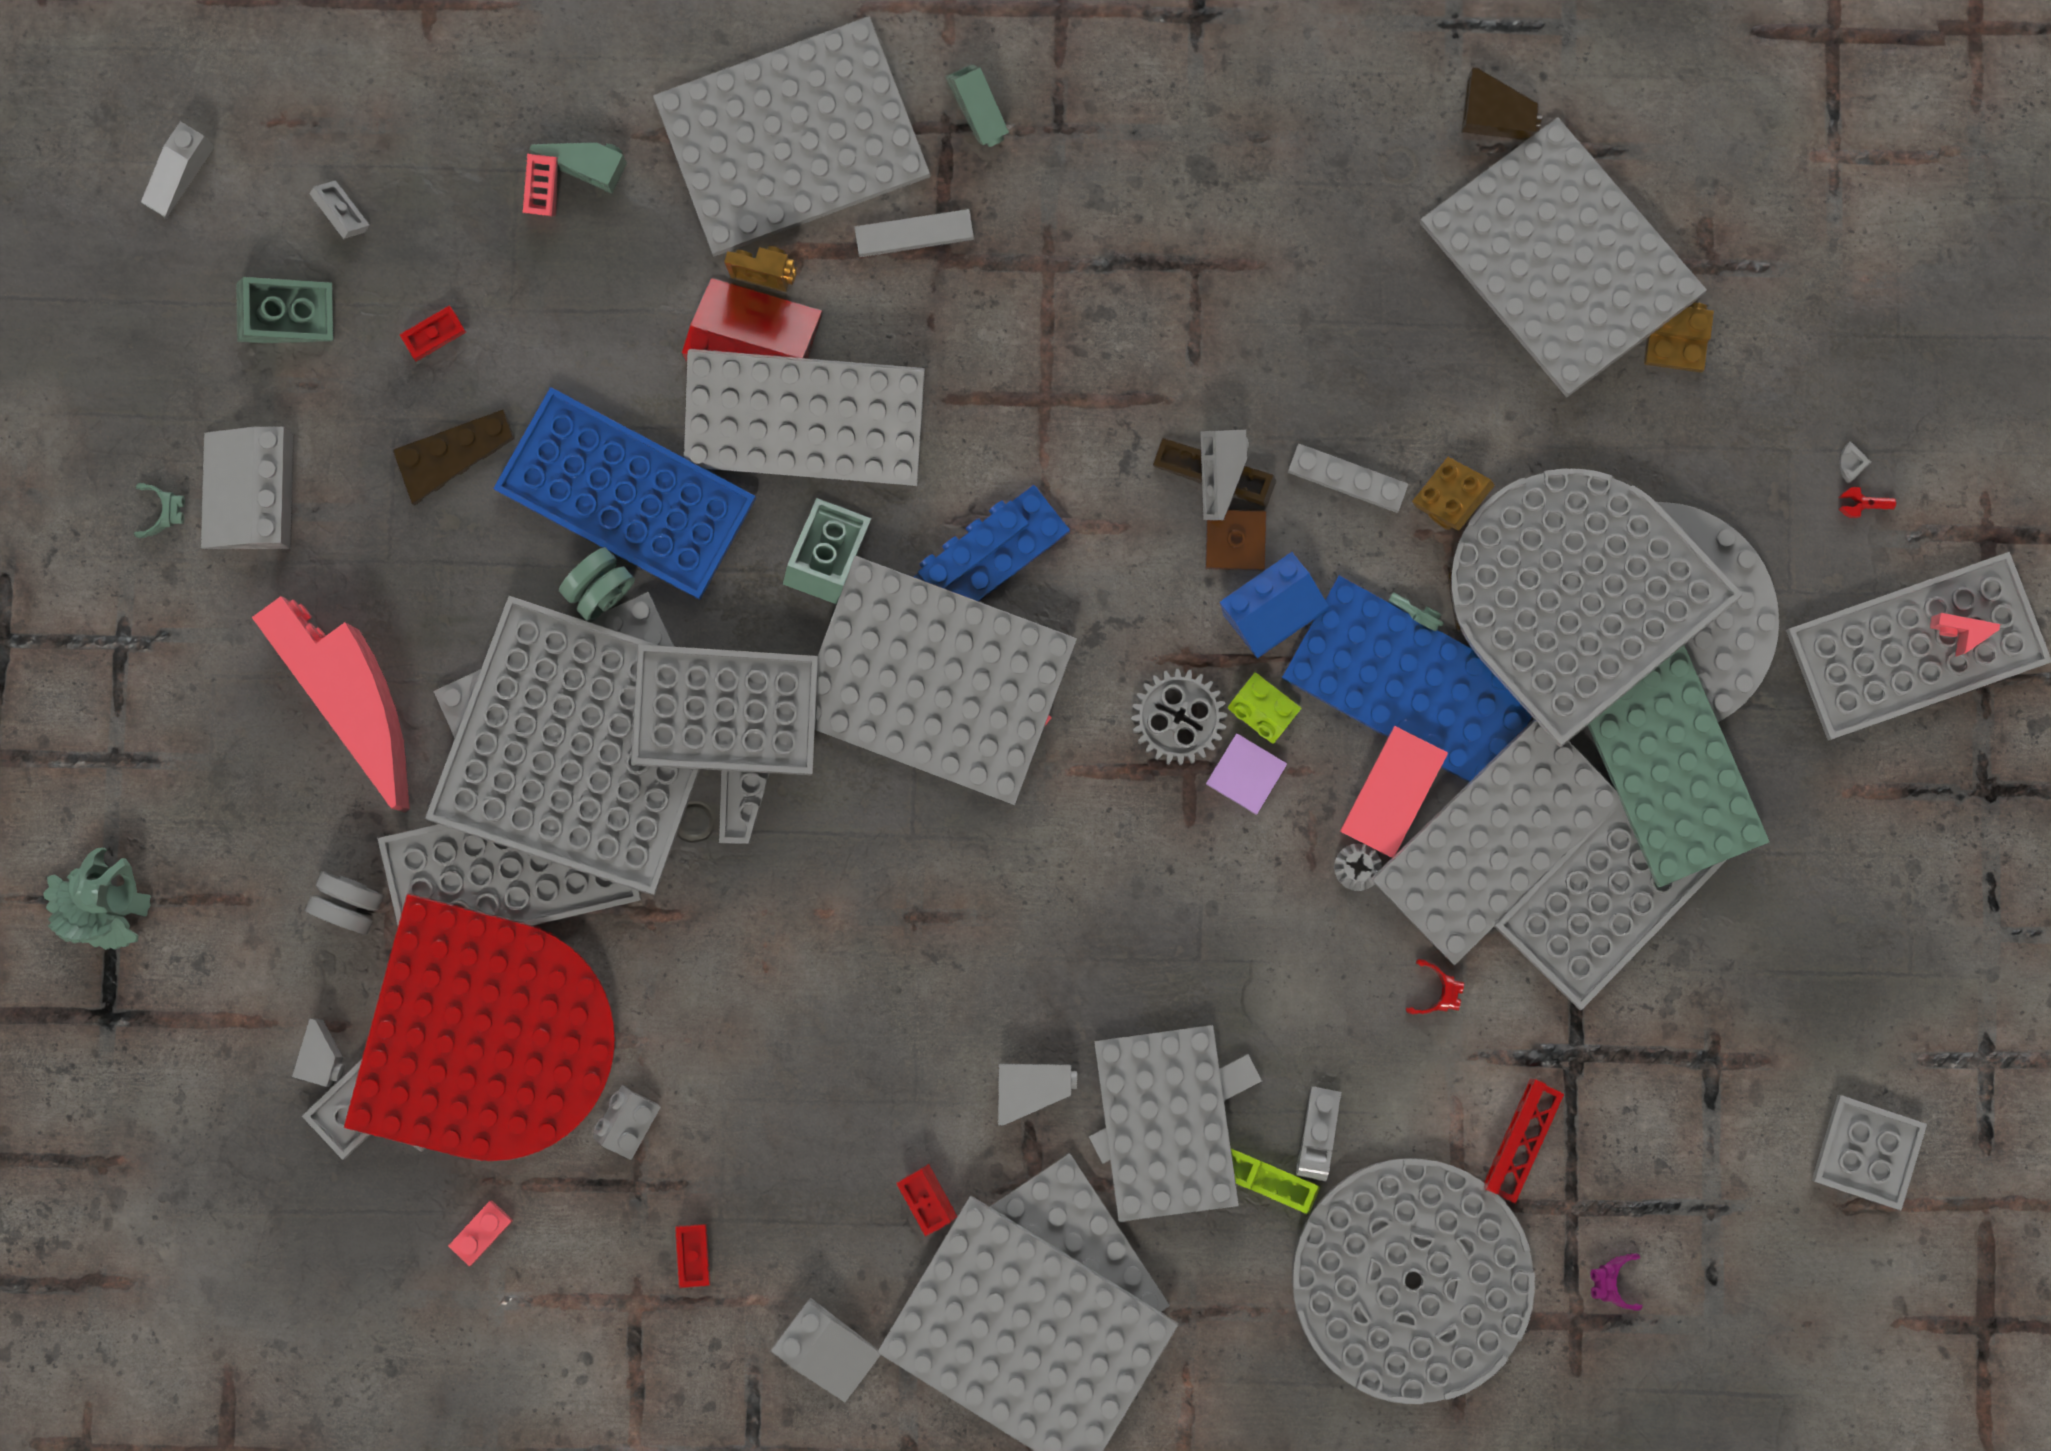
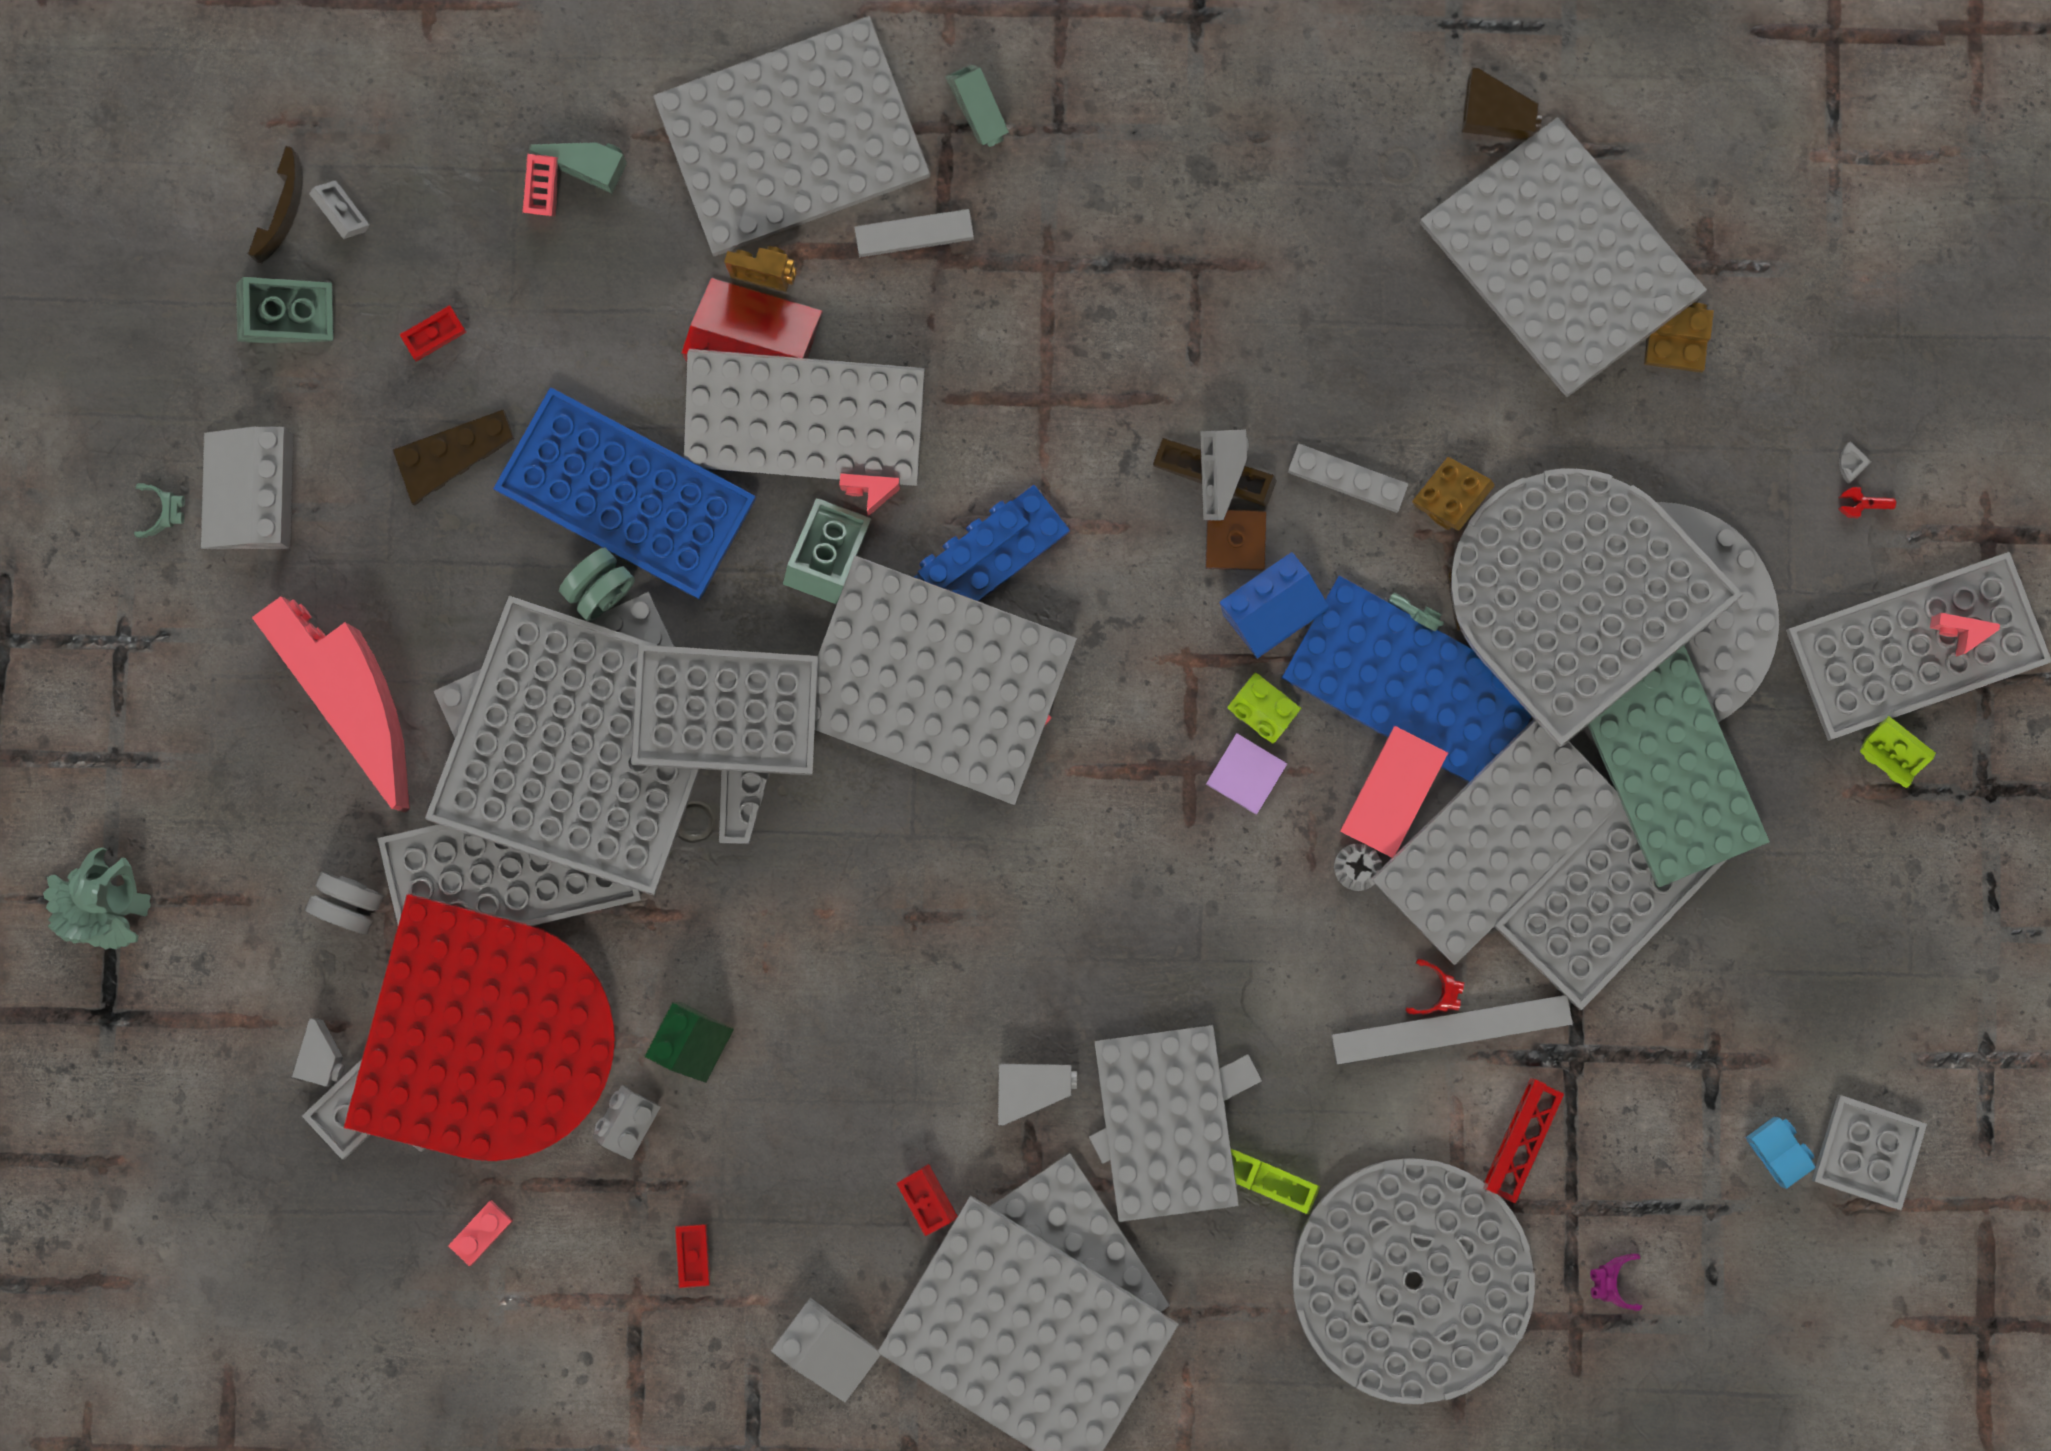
(176, 168): light grey slope -> none
(267, 241): none -> dark brown slope
(689, 1042): none -> dark green slope
(878, 488): none -> coral slope
(1191, 693): light grey gear -> none
(1318, 1134): light grey plate -> none
(1451, 1029): none -> light grey tile
(1781, 1152): none -> dark azure brick
(1896, 751): none -> lime bracket

